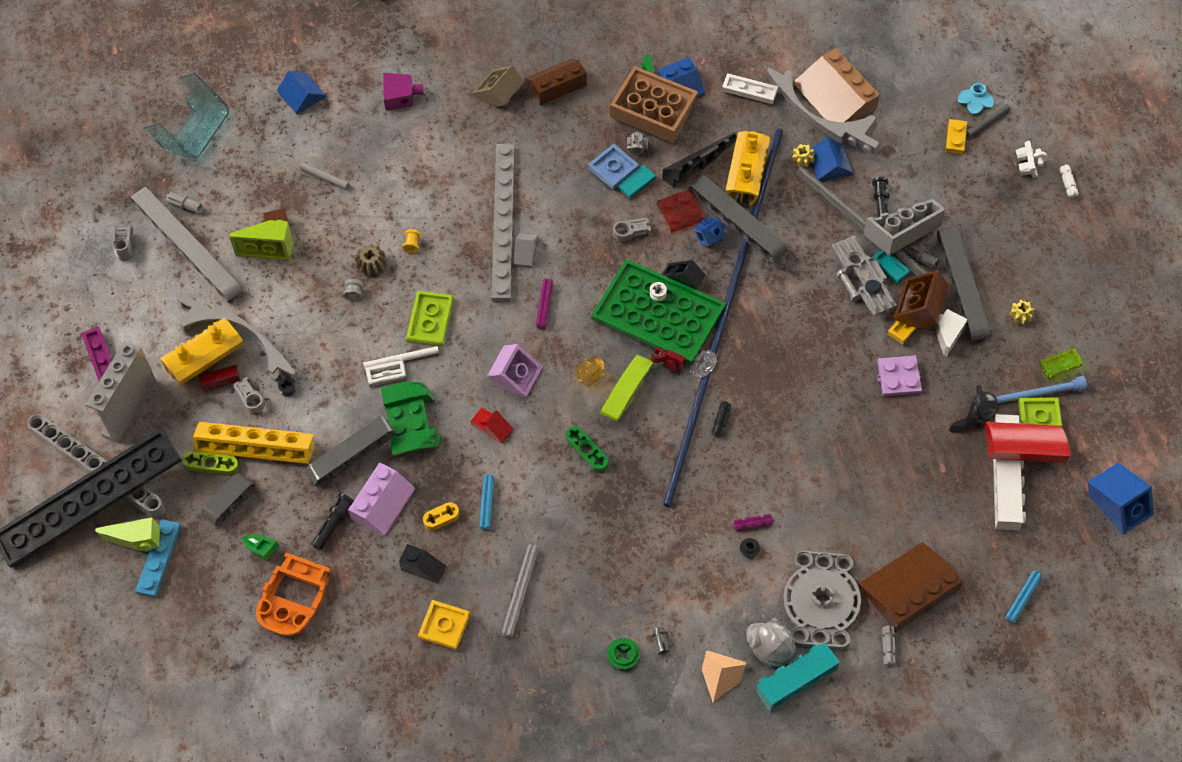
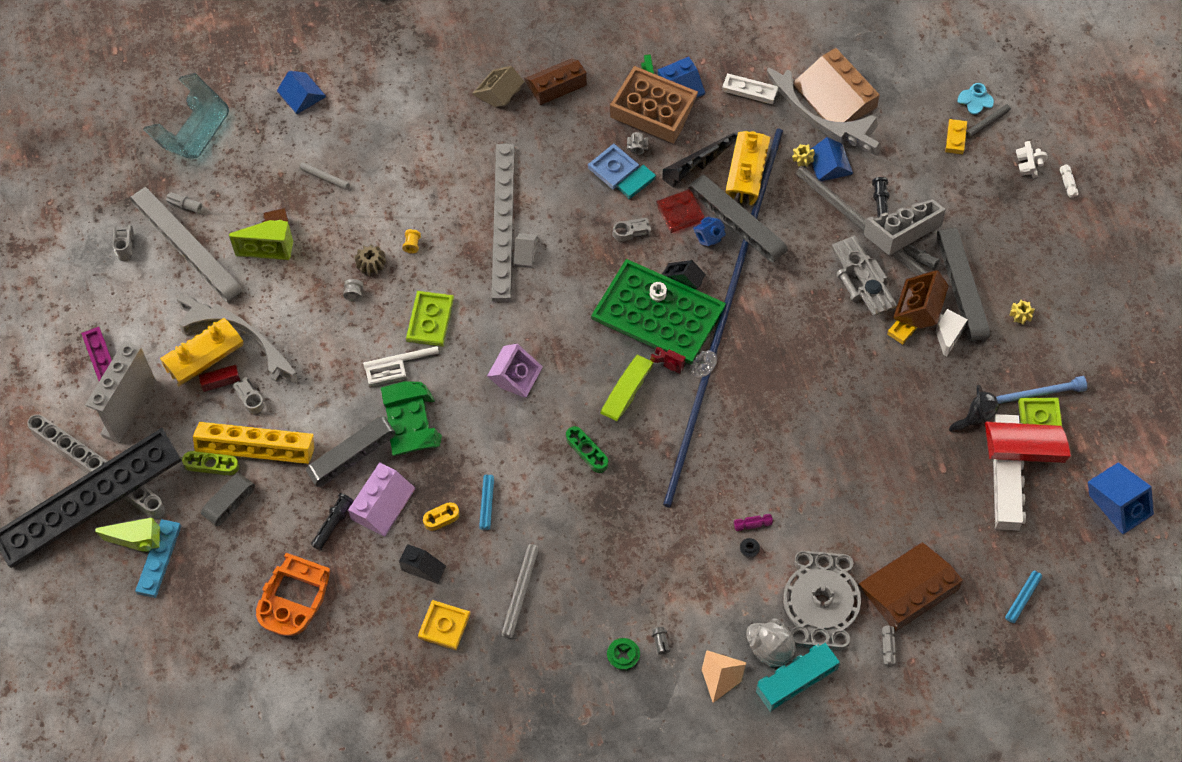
(260, 545): green plate -> none
(291, 389): black bush -> none
(399, 90): magenta torso -> none
(492, 424): red slope -> none
(544, 303): magenta axle -> none
(590, 370): clear yellow brick -> none
(721, 419): black axle -> none
(892, 267): teal tile -> none
(899, 376): lavender plate -> none
(1060, 363): clear neon green plate -> none

